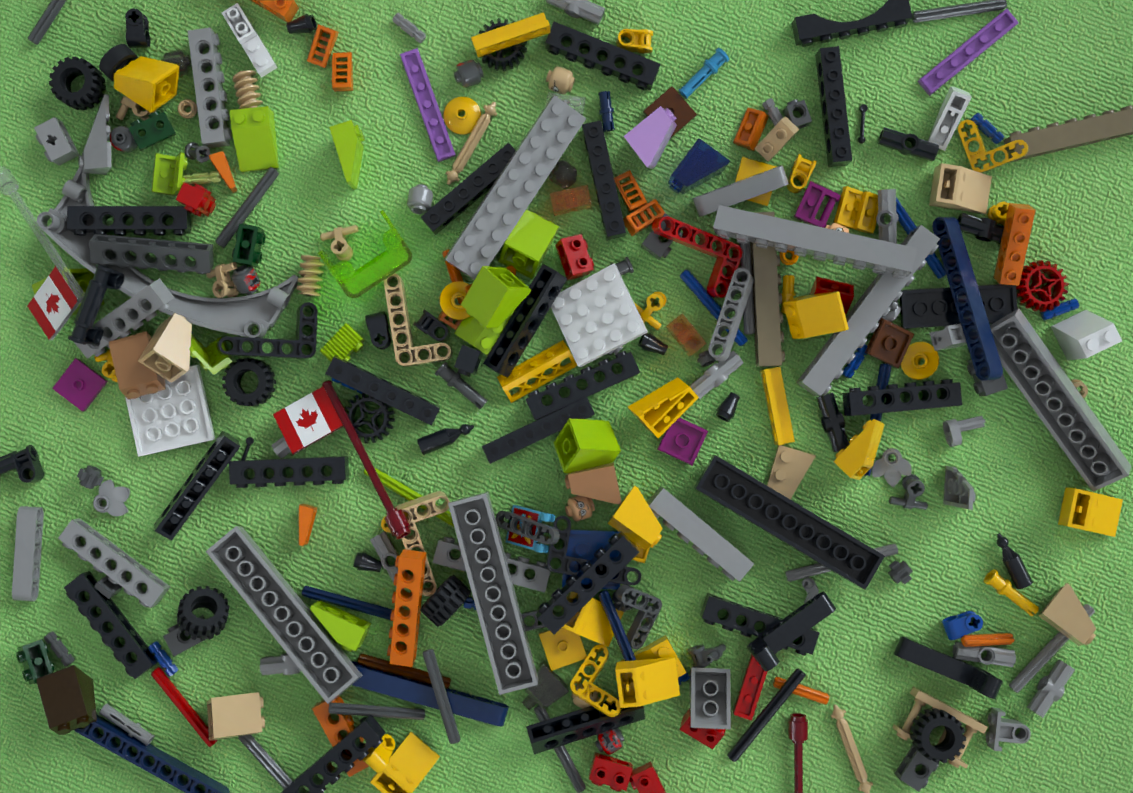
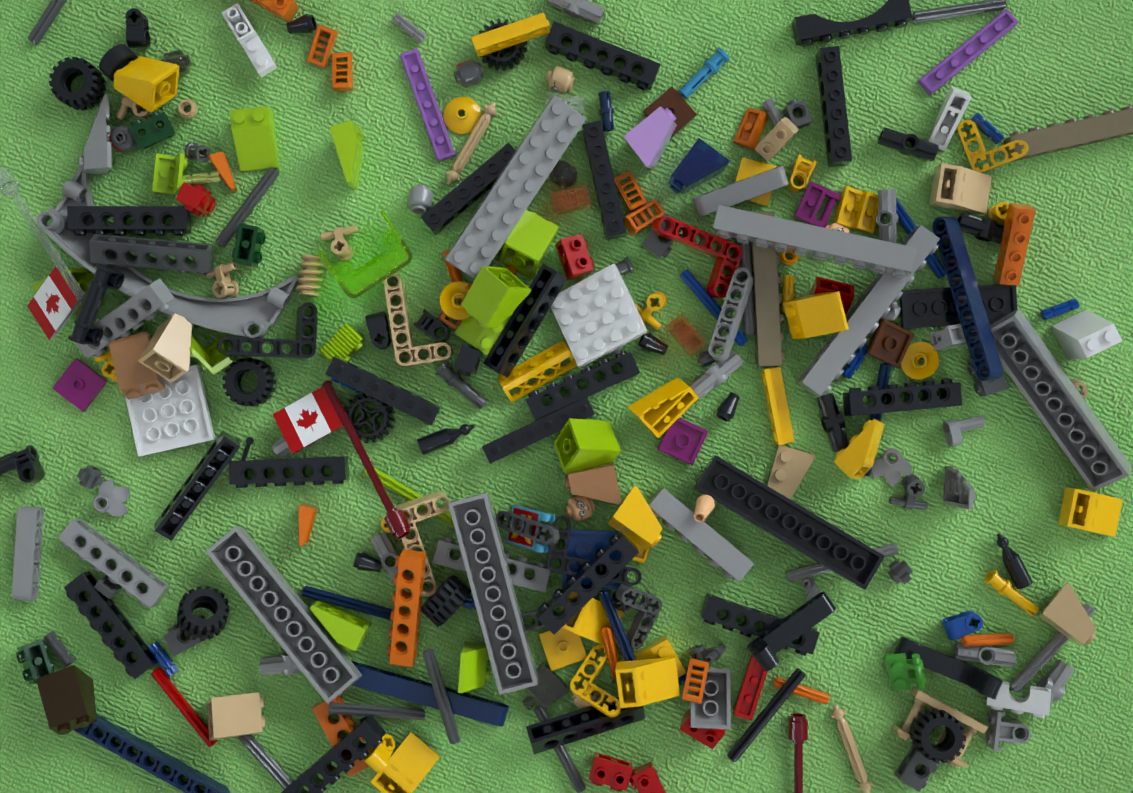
(56, 141): light grey brick -> none
(134, 729): light grey pin -> none
(198, 41): light grey brick -> none
(245, 279): dark grey head -> none
(246, 90): tan piece -> none
(404, 671): reddish brown axle -> none
(473, 667): none -> lime slope
(610, 741): head -> none
(611, 648): none -> orange axle
(636, 40): yellow piece -> none
(697, 663): none -> orange slope
(703, 507): none -> light nougat cone
(863, 108): black hinge -> none
(898, 671): none -> bright green plate
(1036, 702): none -> white arch
(1048, 302): red gear -> none

